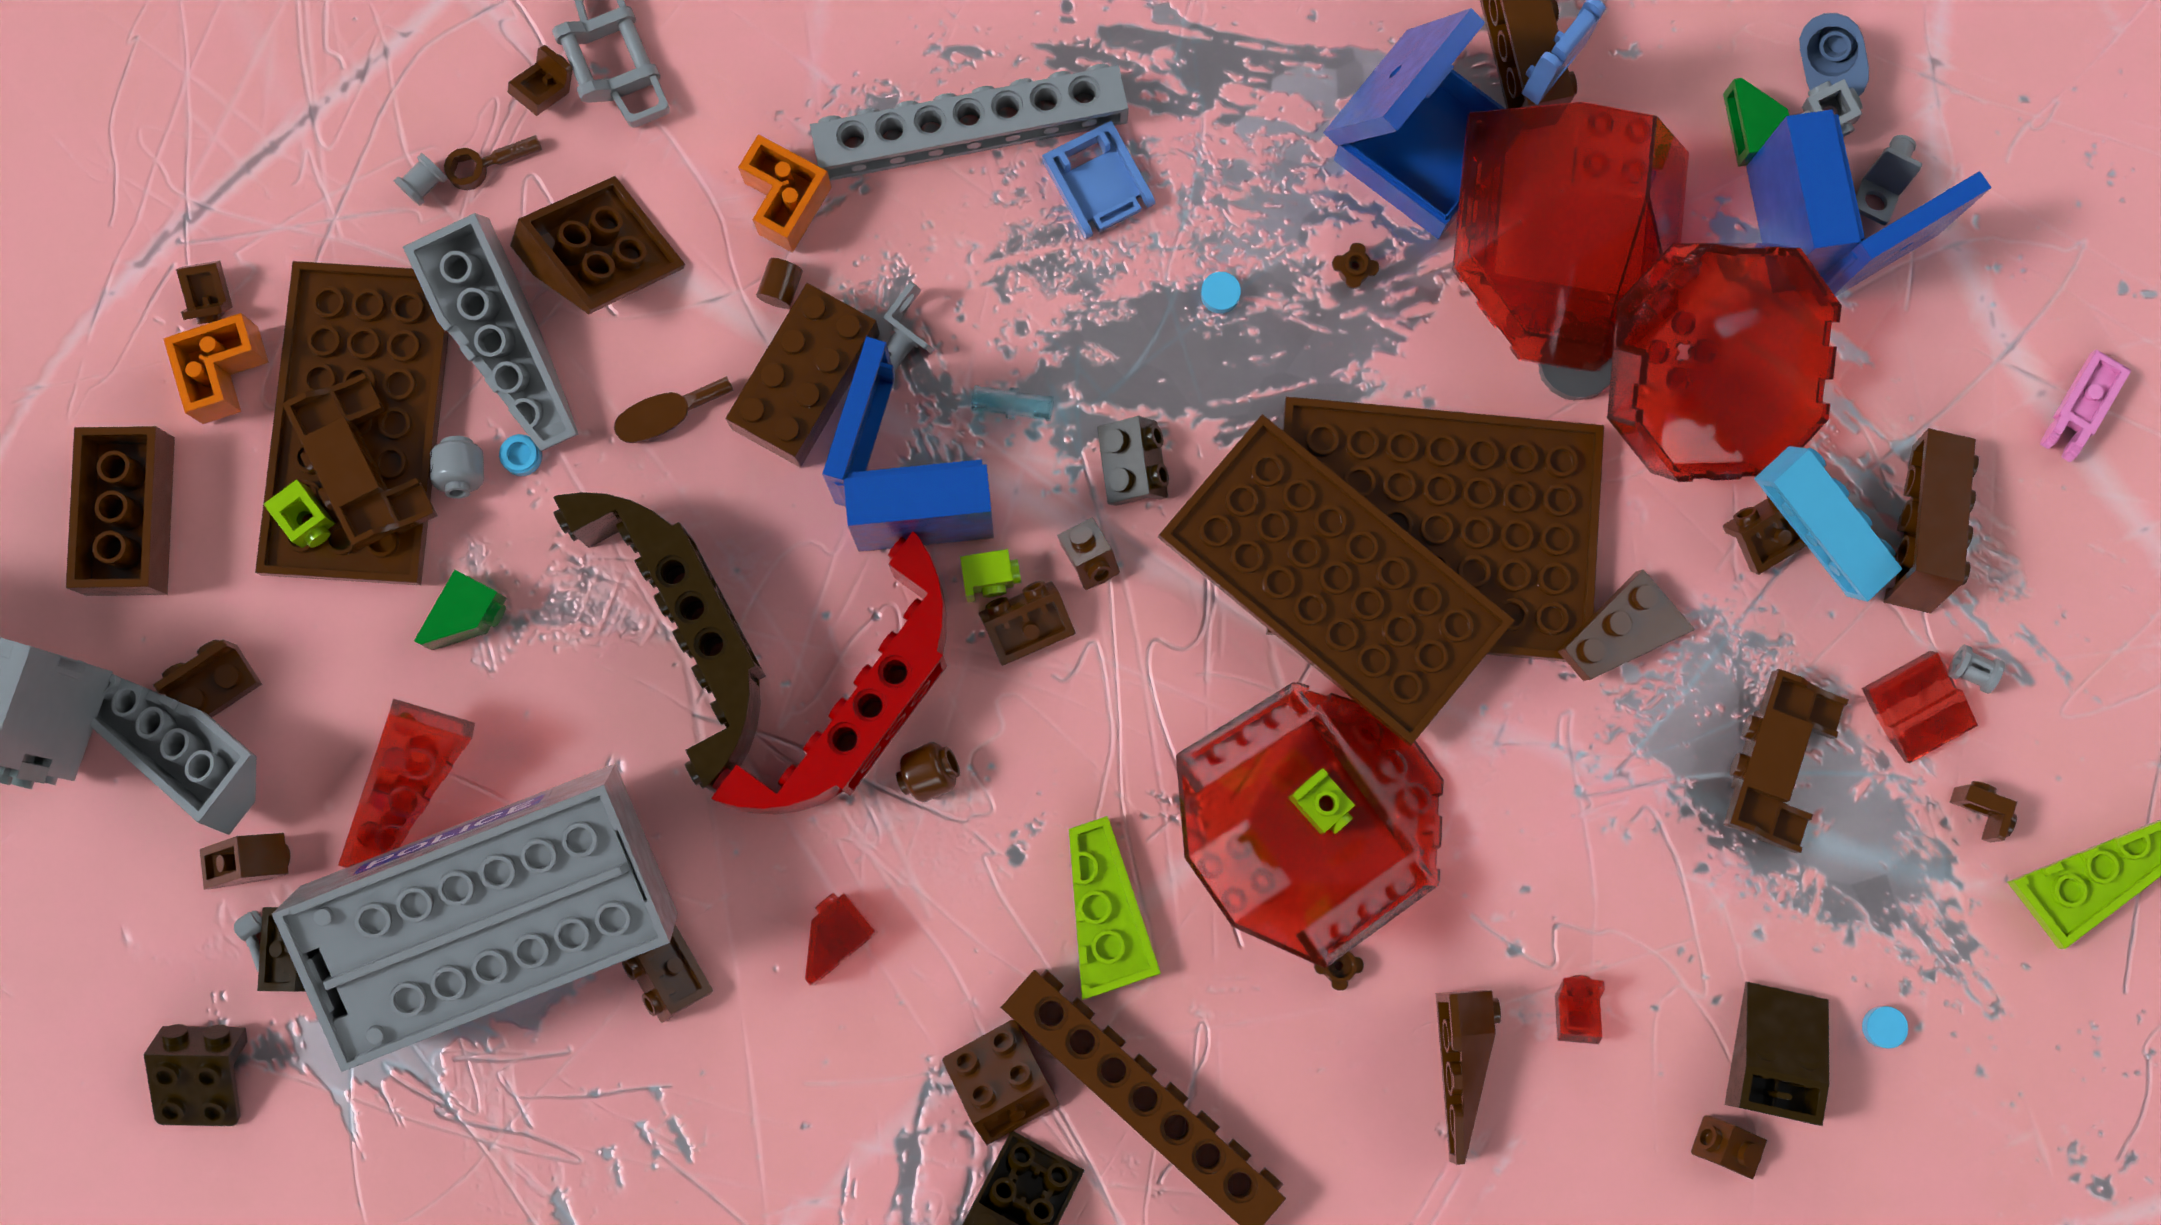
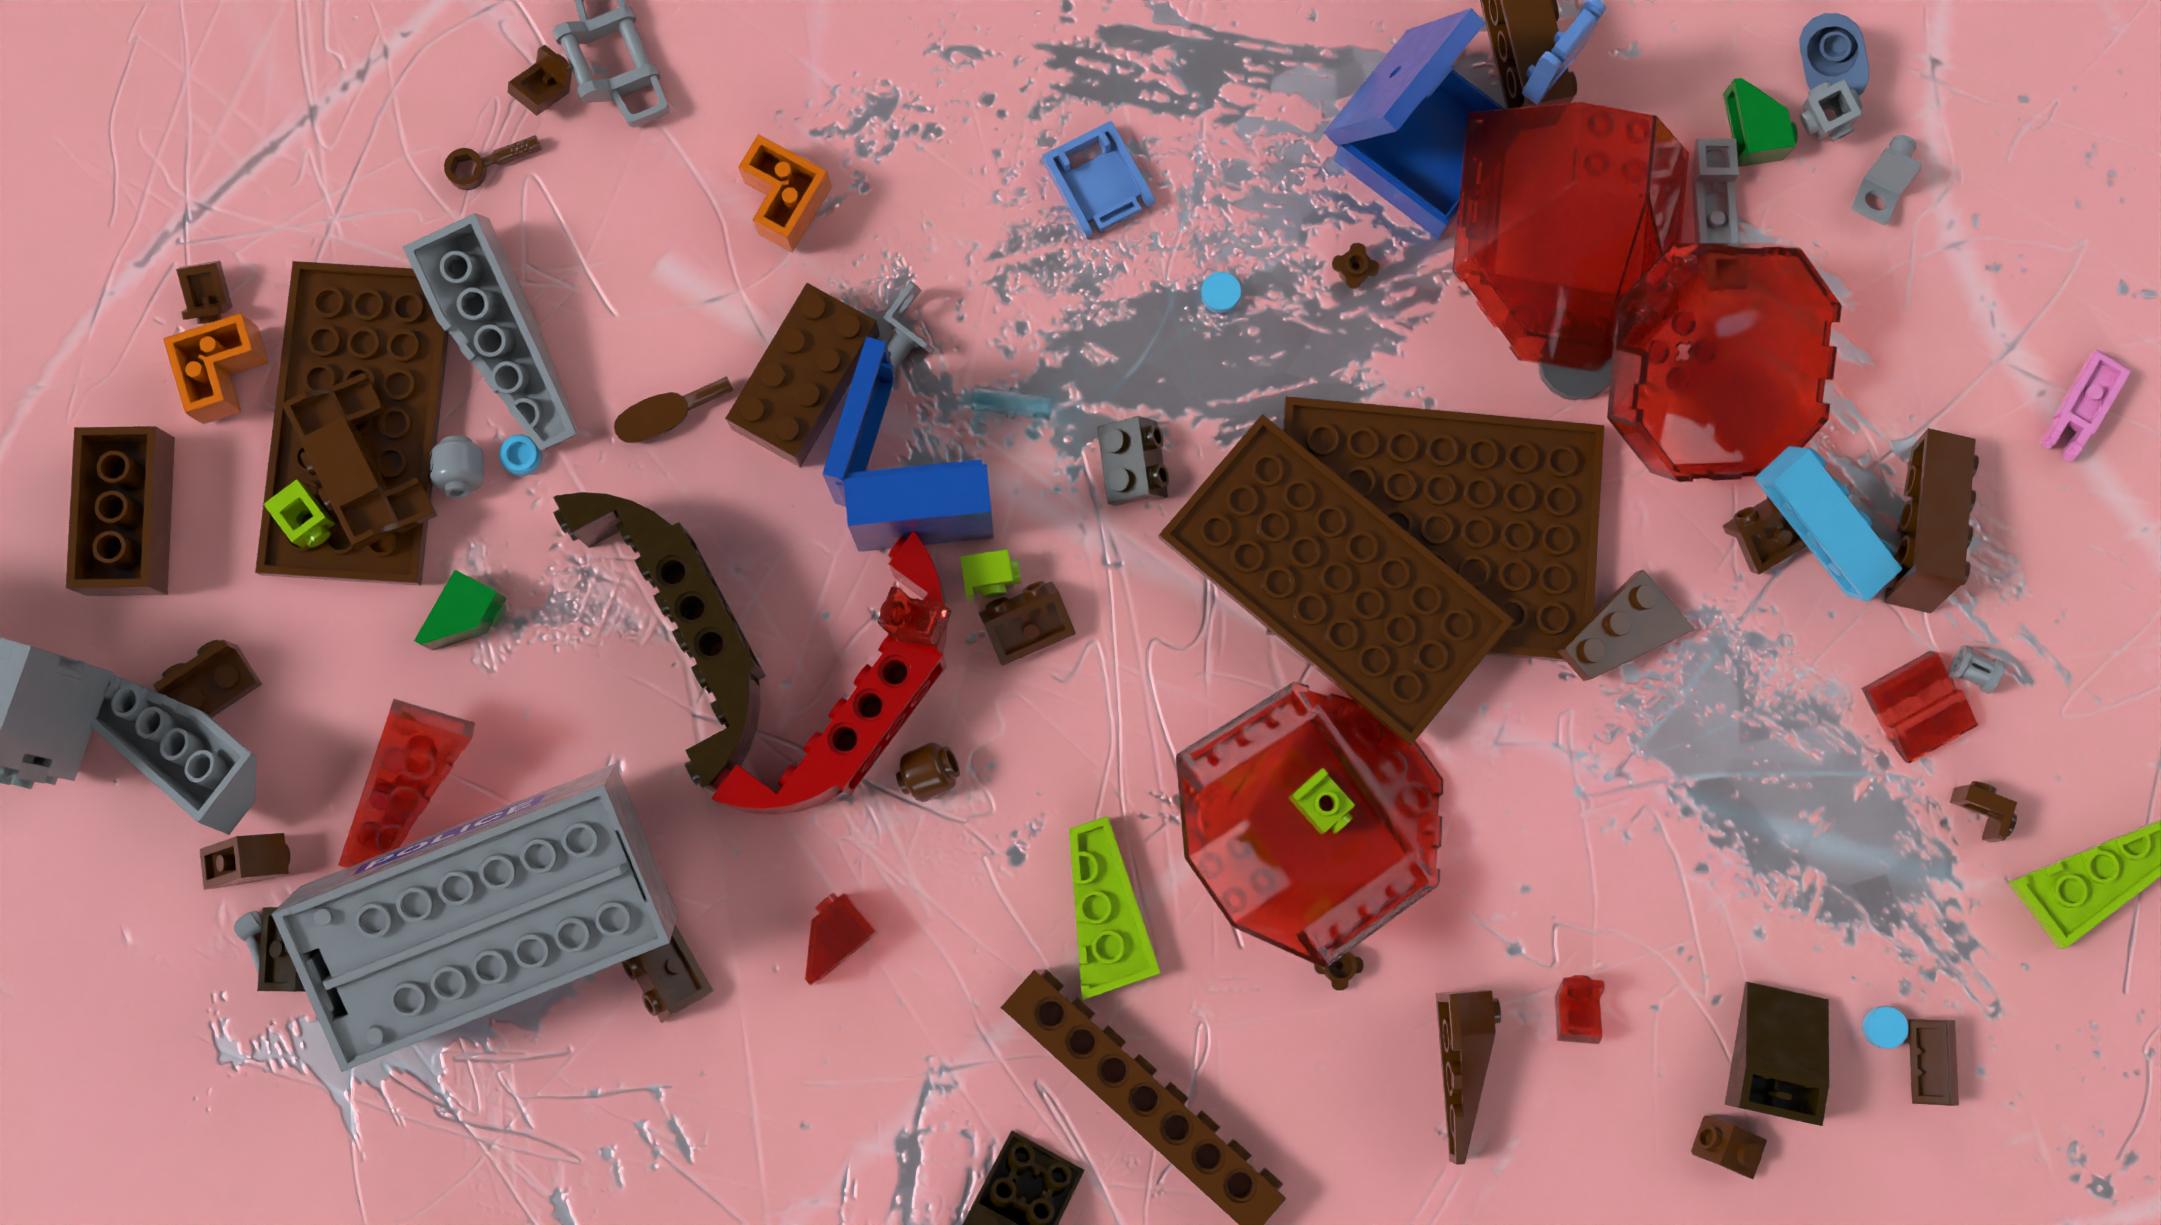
(194, 1075): dark brown bracket -> none
(420, 179): light grey bush -> none
(594, 246): reddish brown slope -> none
(779, 283): reddish brown piece -> none
(913, 619): none -> clear red bracket
(957, 139): light grey brick -> none
(999, 1082): reddish brown bracket -> none
(1089, 553): reddish brown bracket -> none
(1714, 191): none -> light grey slope
(1773, 757): reddish brown bracket -> none
(1810, 202): blue container -> none
(1933, 1062): none -> reddish brown plate

